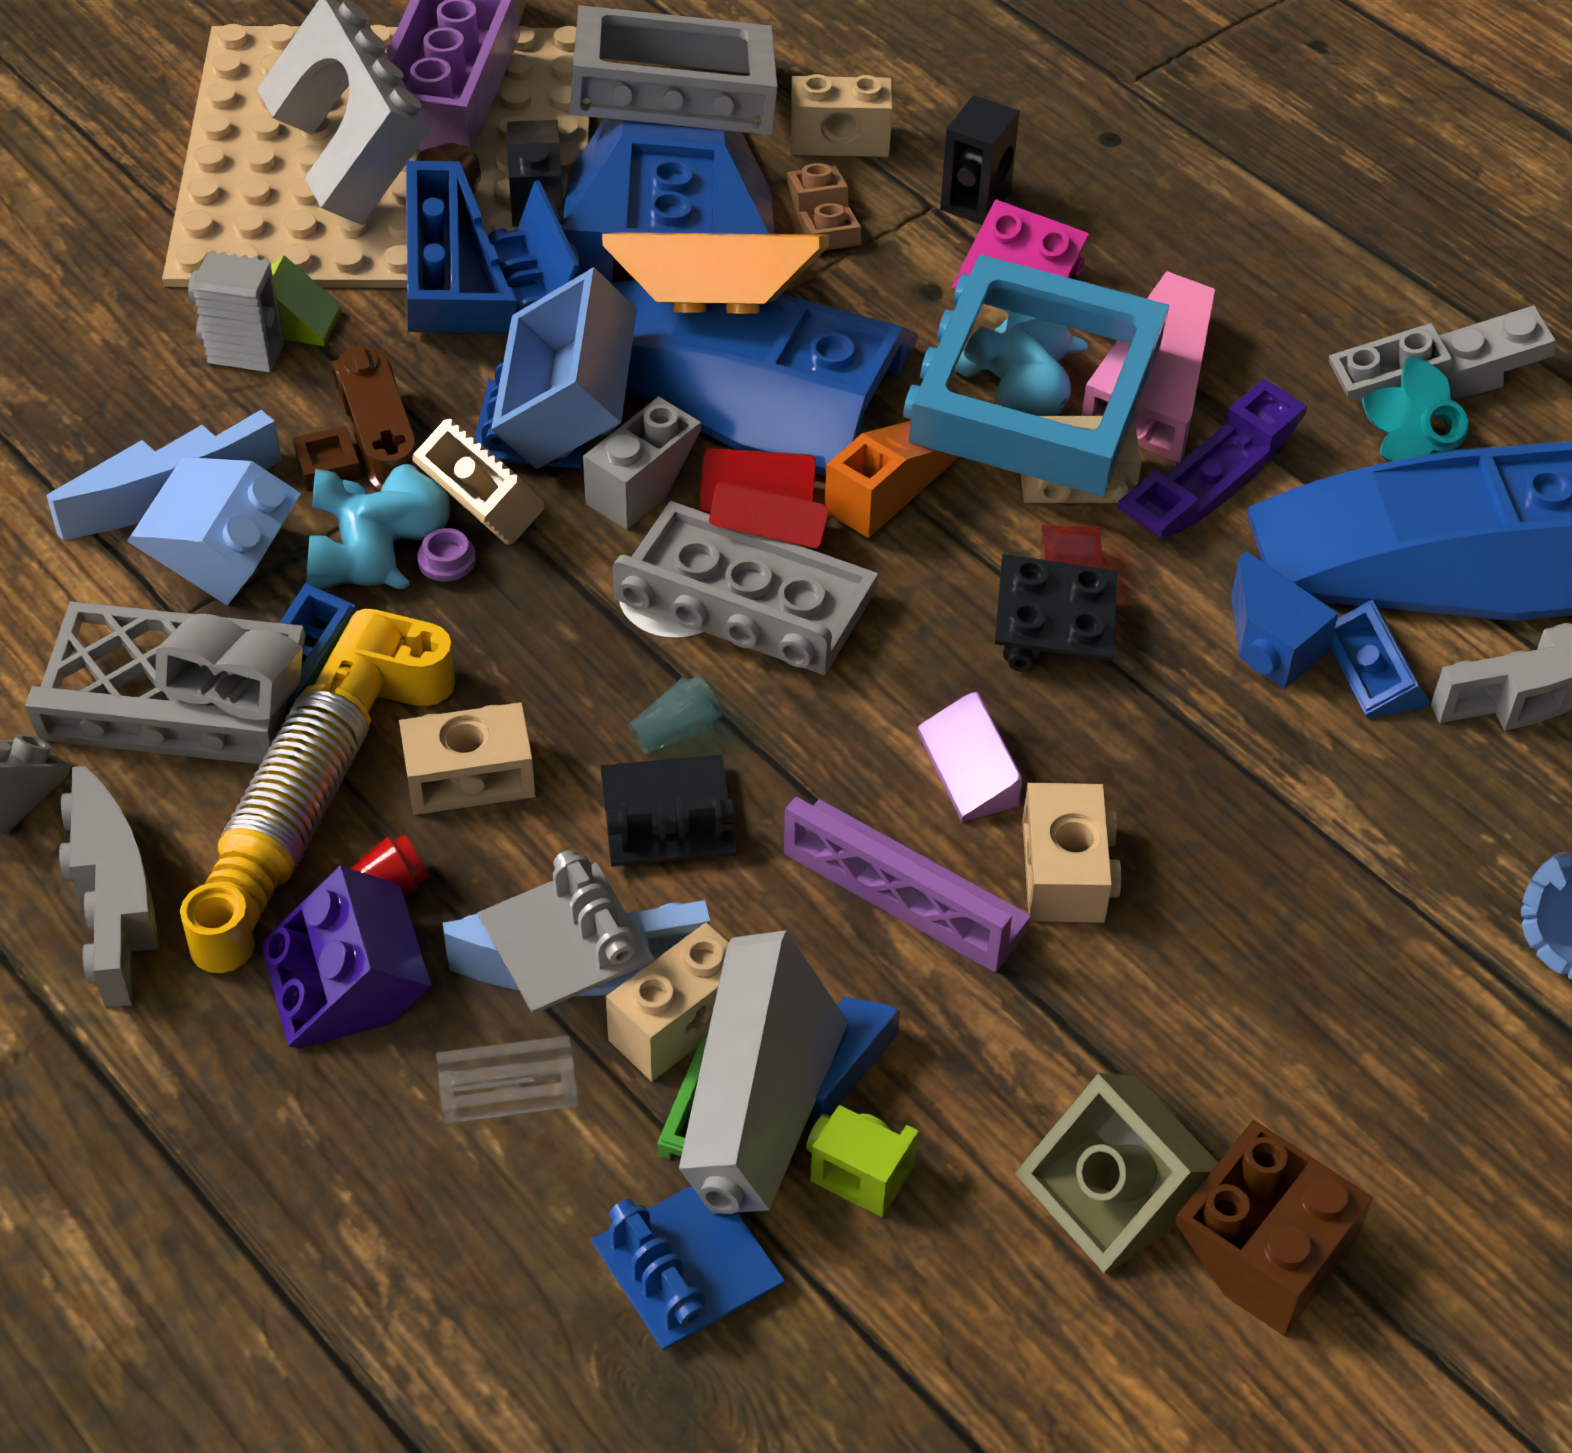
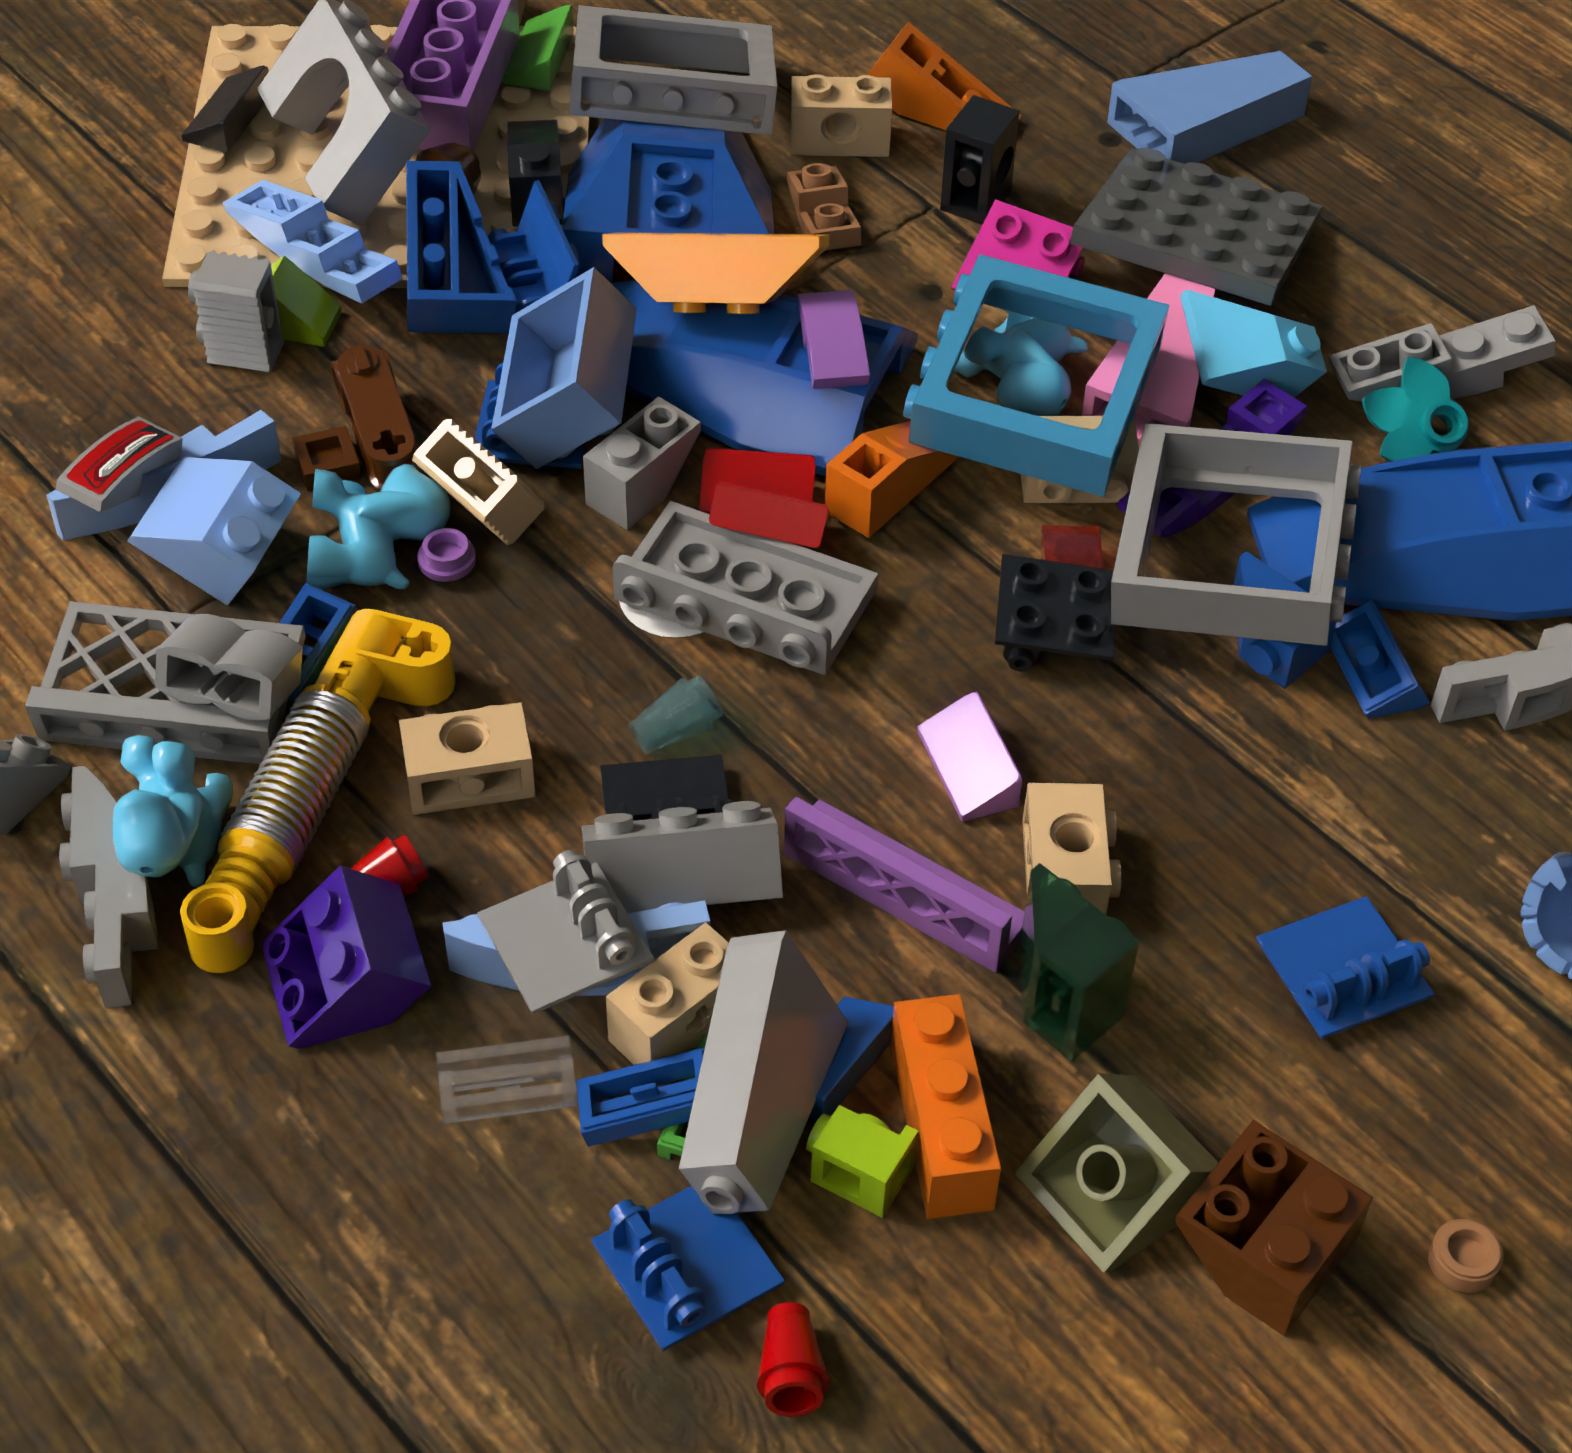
(115, 463): none -> slope
(168, 817): none -> medium azure animal
(227, 111): none -> black slope
(320, 247): none -> light blue slope
(541, 50): none -> bright green slope
(646, 1106): none -> blue tile
(688, 856): none -> light grey brick
(791, 1364): none -> red cone
(833, 339): none -> medium lavender slope
(927, 80): none -> orange slope
(946, 1105): none -> orange brick
(1072, 965): none -> clear green slope
(1198, 224): none -> dark grey plate
(1209, 106): none -> medium blue slope
(1244, 346): none -> medium azure slope
(1245, 465): none -> light grey piece
(1347, 966): none -> blue hinge
(1465, 1256): none -> medium nougat tile

